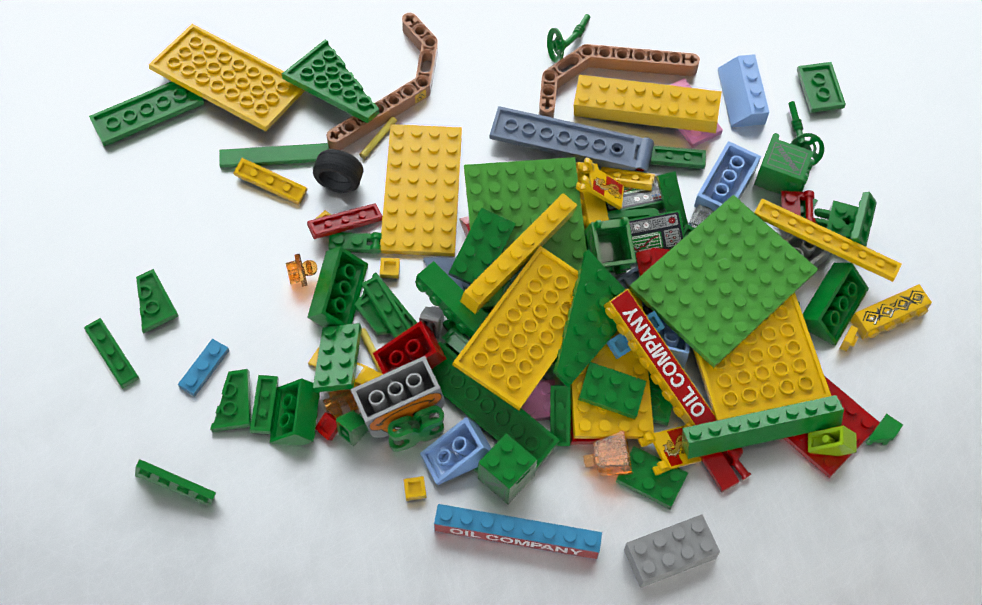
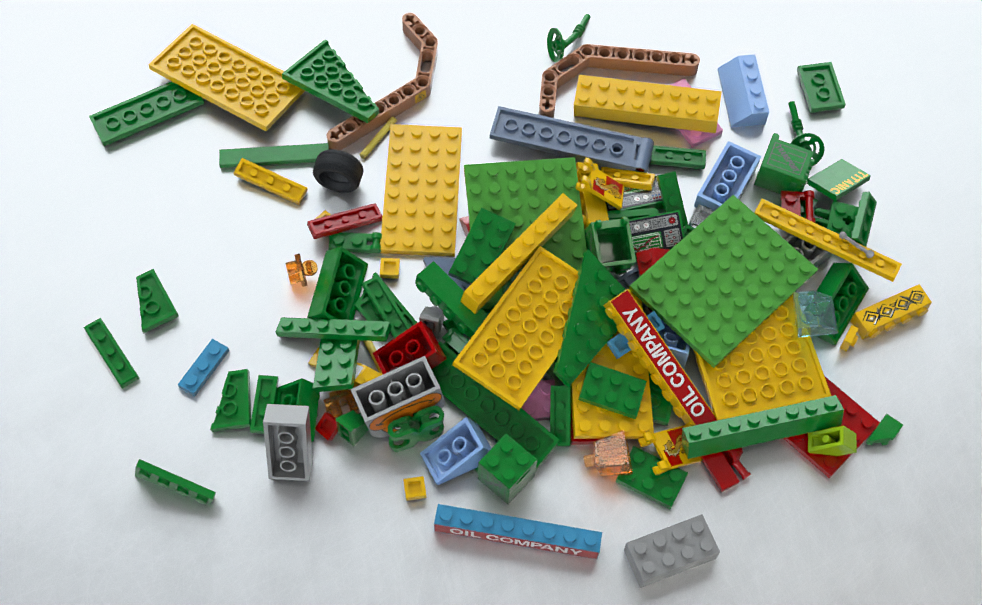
(288, 442): none -> light grey brick
(333, 329): none -> green plate
(814, 314): none -> clear light blue slope
(838, 179): none -> tile
(869, 253): none -> light grey hinge

